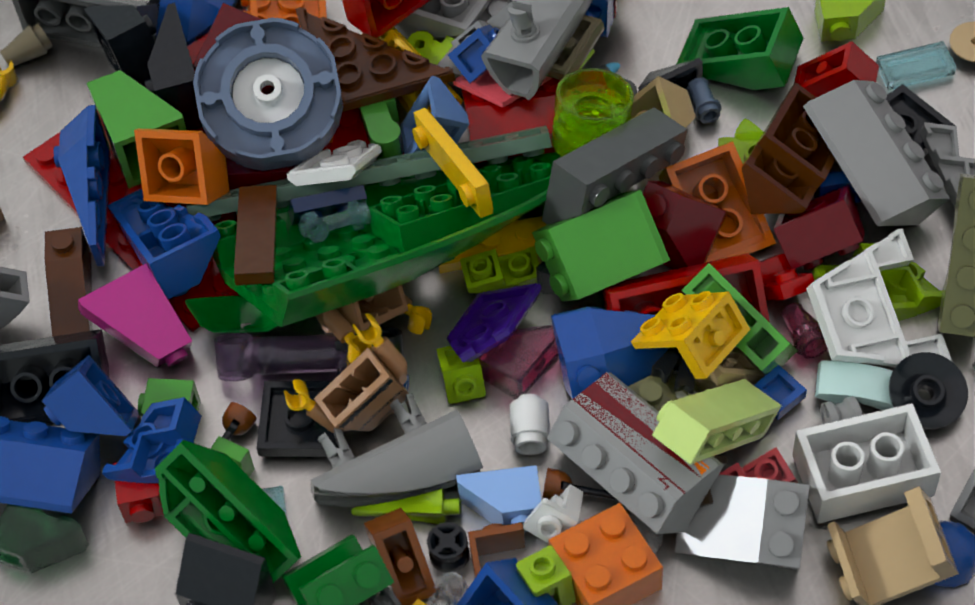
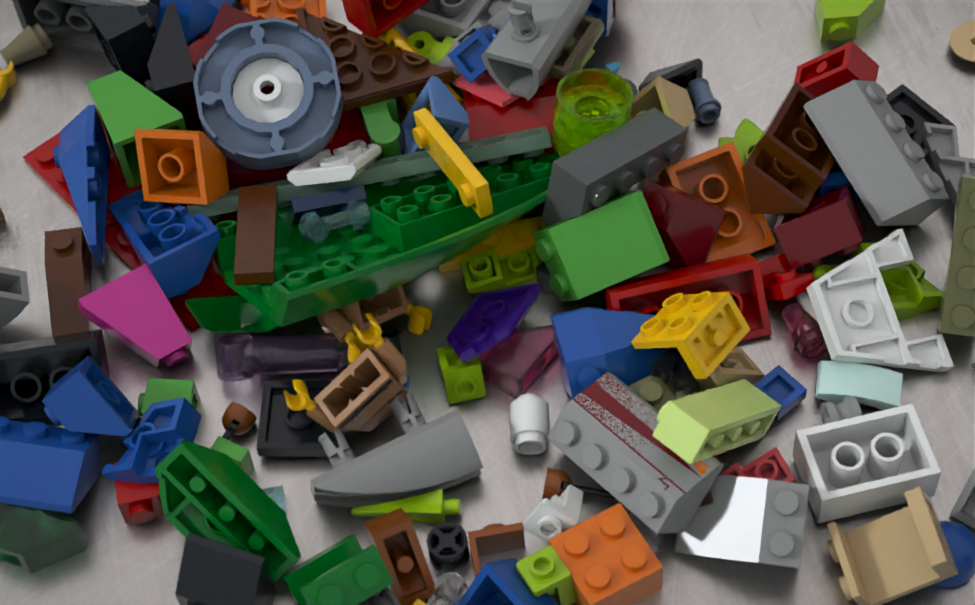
(501, 494): light blue slope -> none
(745, 48): green slope -> none
(763, 343): bright green slope -> none
(916, 65): clear light blue tile -> none
(936, 376): black dish -> none

